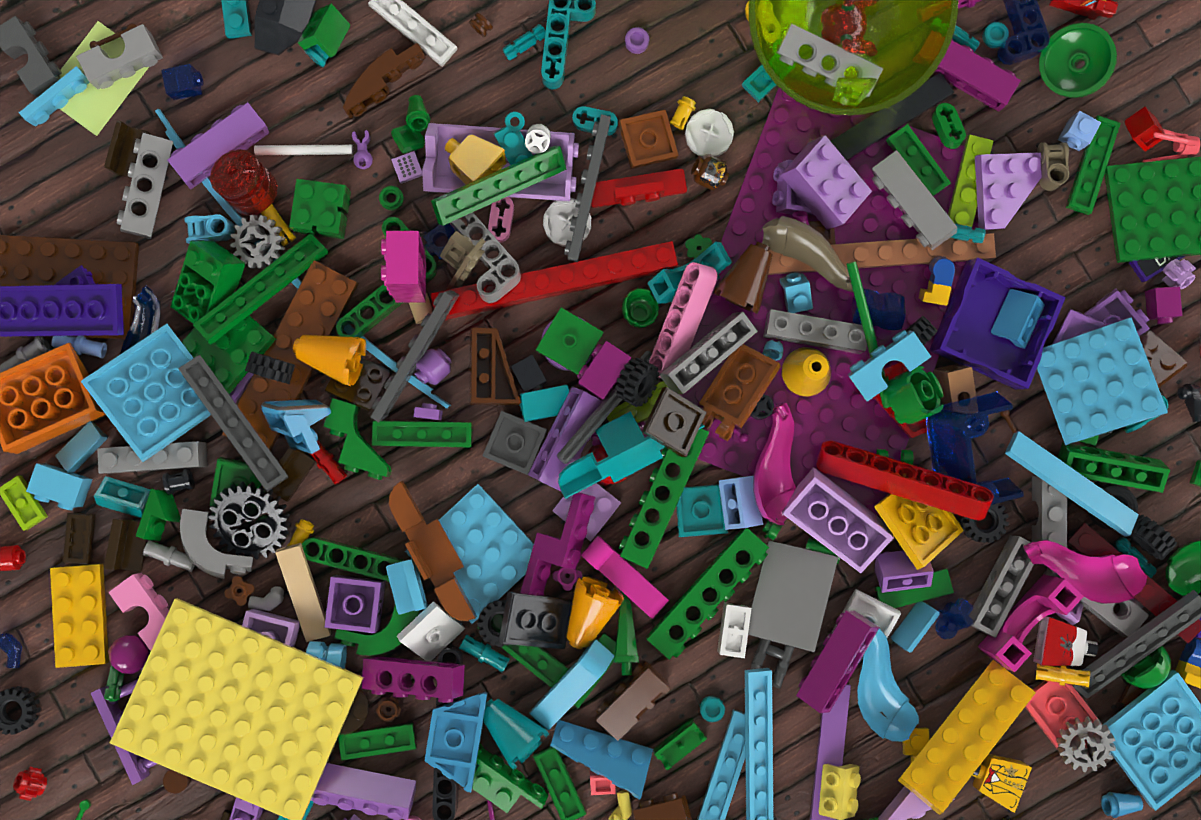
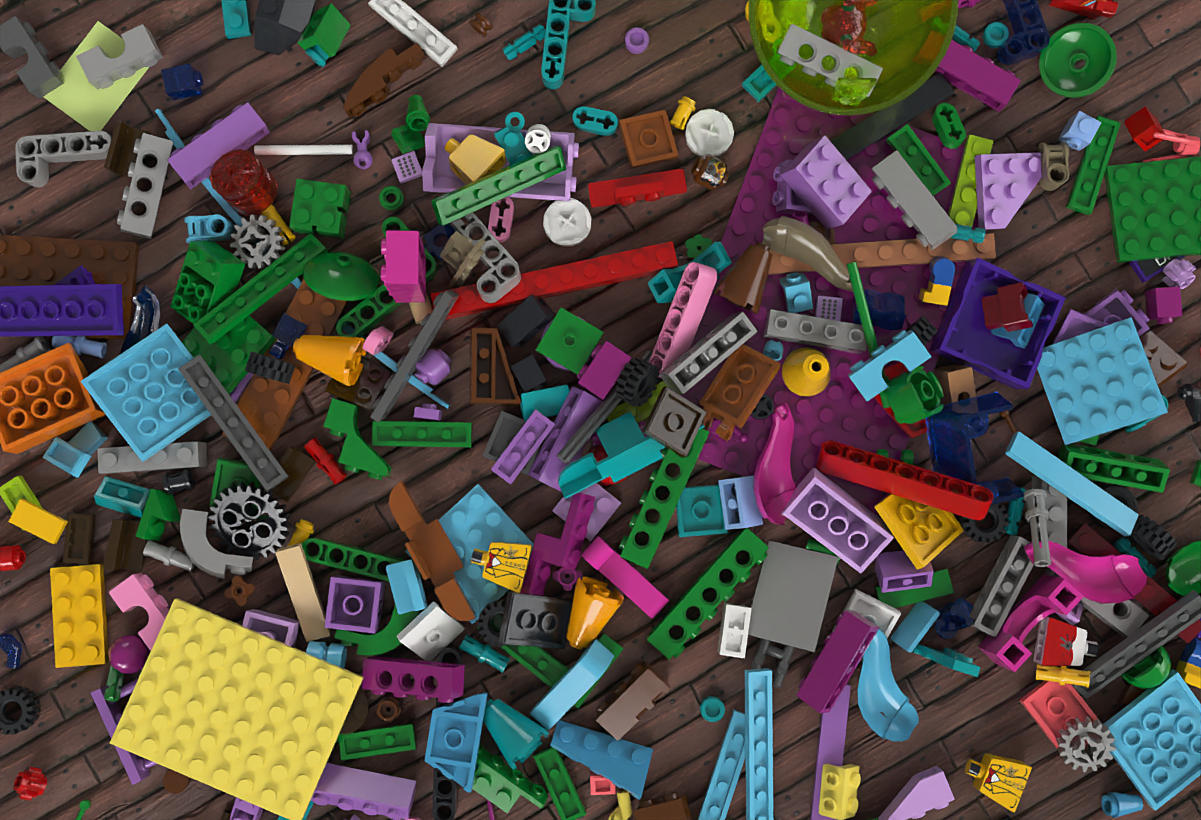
(38, 521): none -> yellow tile
(55, 97): medium azure plate -> none
(59, 486): medium azure brick -> none
(67, 152): none -> light grey beam
(67, 457): none -> medium azure tile
(95, 43): reddish brown hinge -> none
(269, 602): light grey arm -> none
(287, 332): none -> clear blue plate
(294, 421): dark azure piece -> none
(341, 276): none -> green dish
(378, 340): none -> bright pink beam
(504, 563): none -> yellow torso
(523, 447): none -> medium lavender plate
(526, 321): none -> black hinge
(588, 178): dark grey plate -> none
(626, 645): green bar -> none
(640, 308): green hair -> none
(679, 744): green hinge -> none
(771, 530): green plate -> none
(828, 308): none -> lavender tile
(916, 742): yellow plate -> none
(949, 658): none -> teal wing
(966, 737): yellow brick -> none
(1007, 308): none -> dark red piece
(1014, 512): none -> teal axle
(1037, 517): none -> light grey pin

